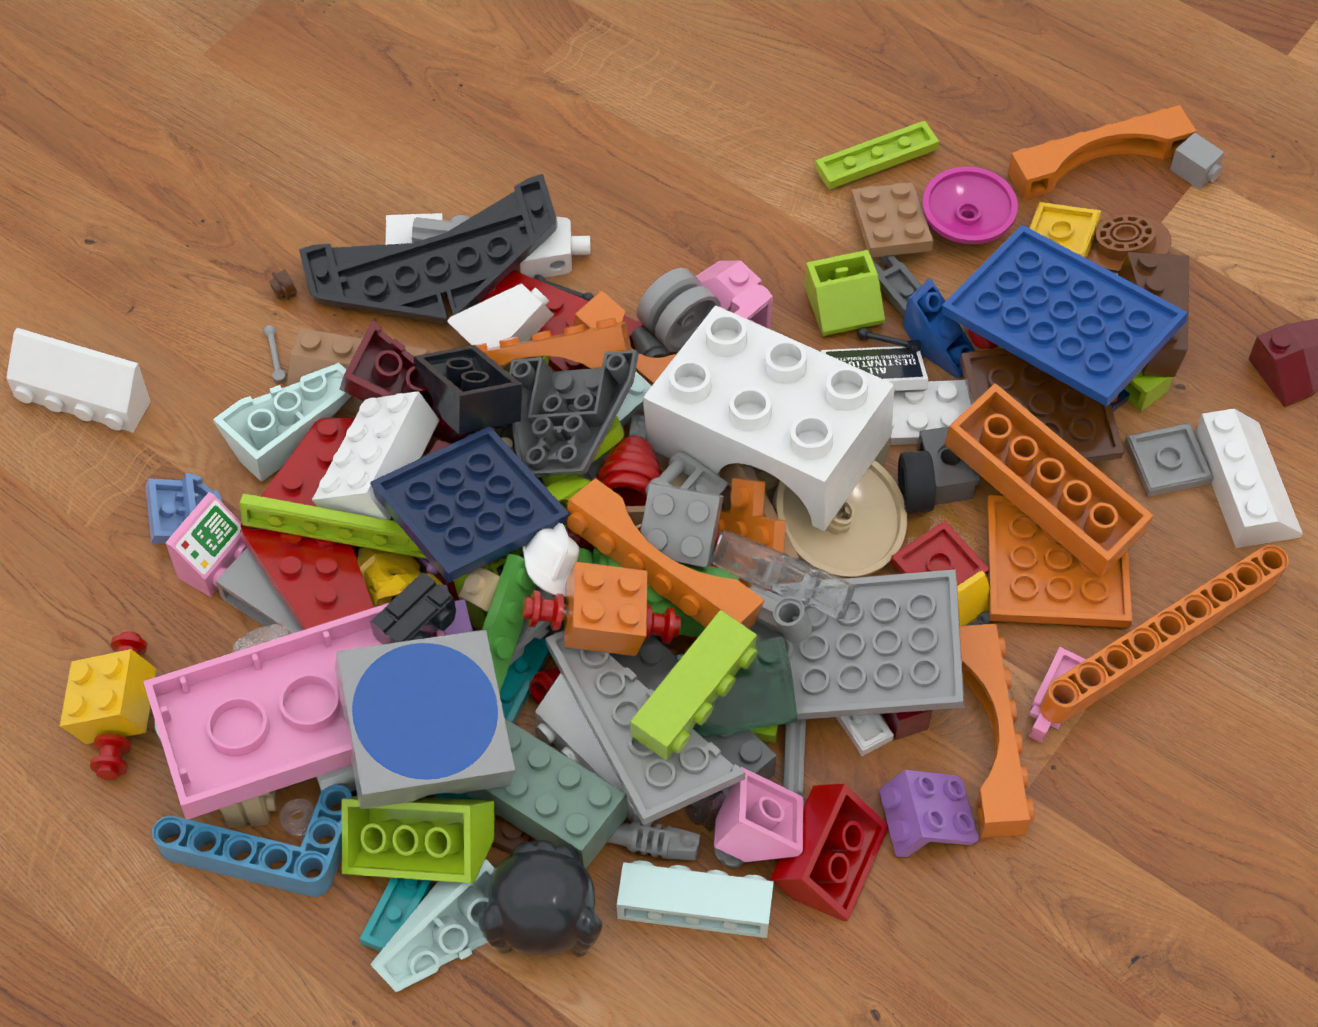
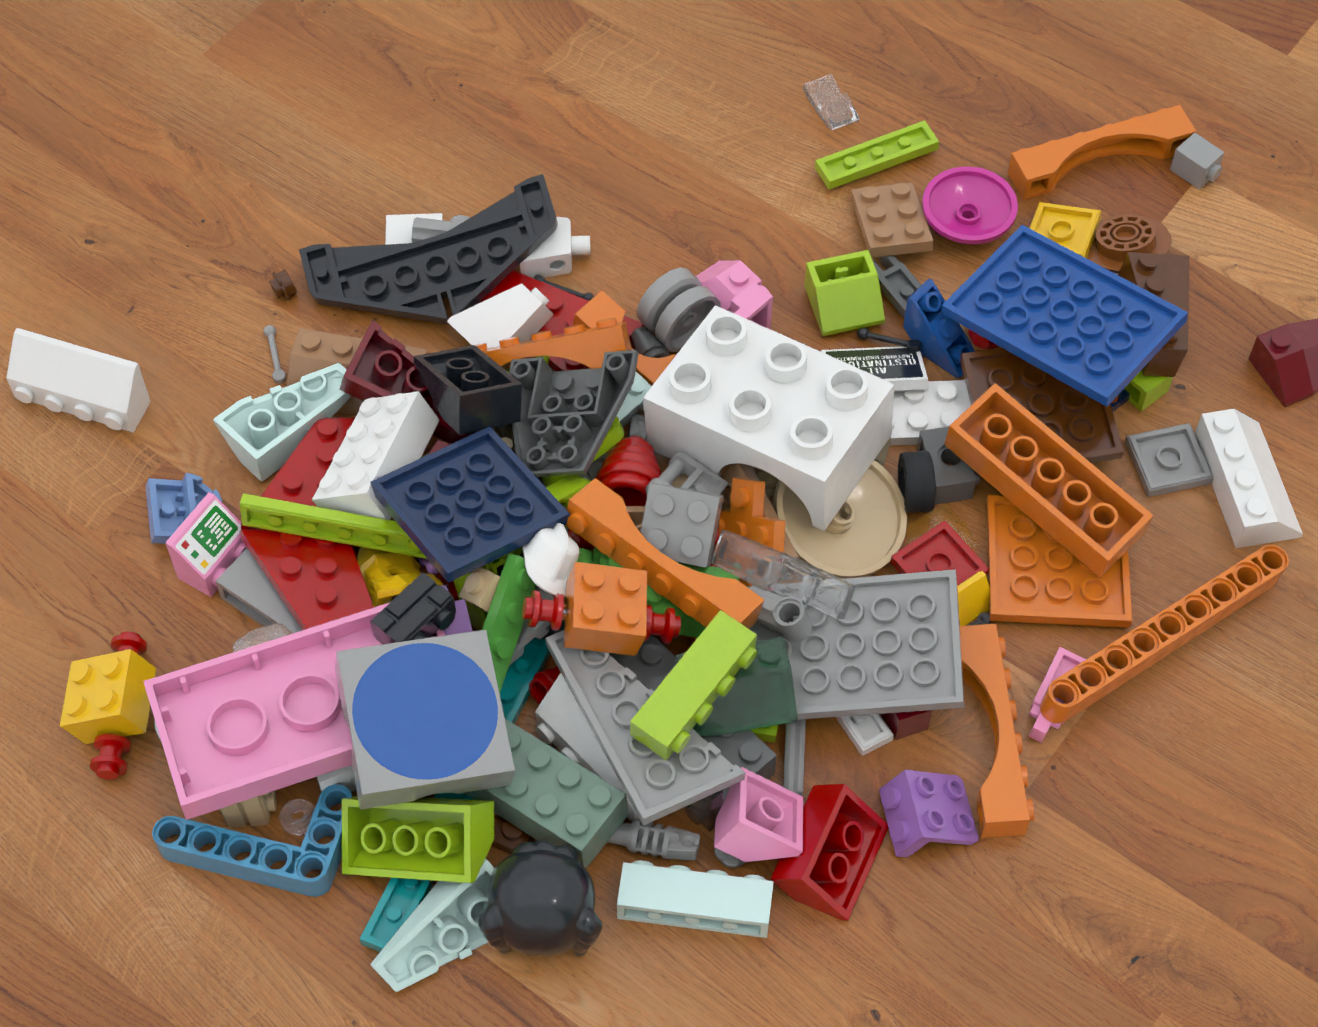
(829, 103): none -> clear slope

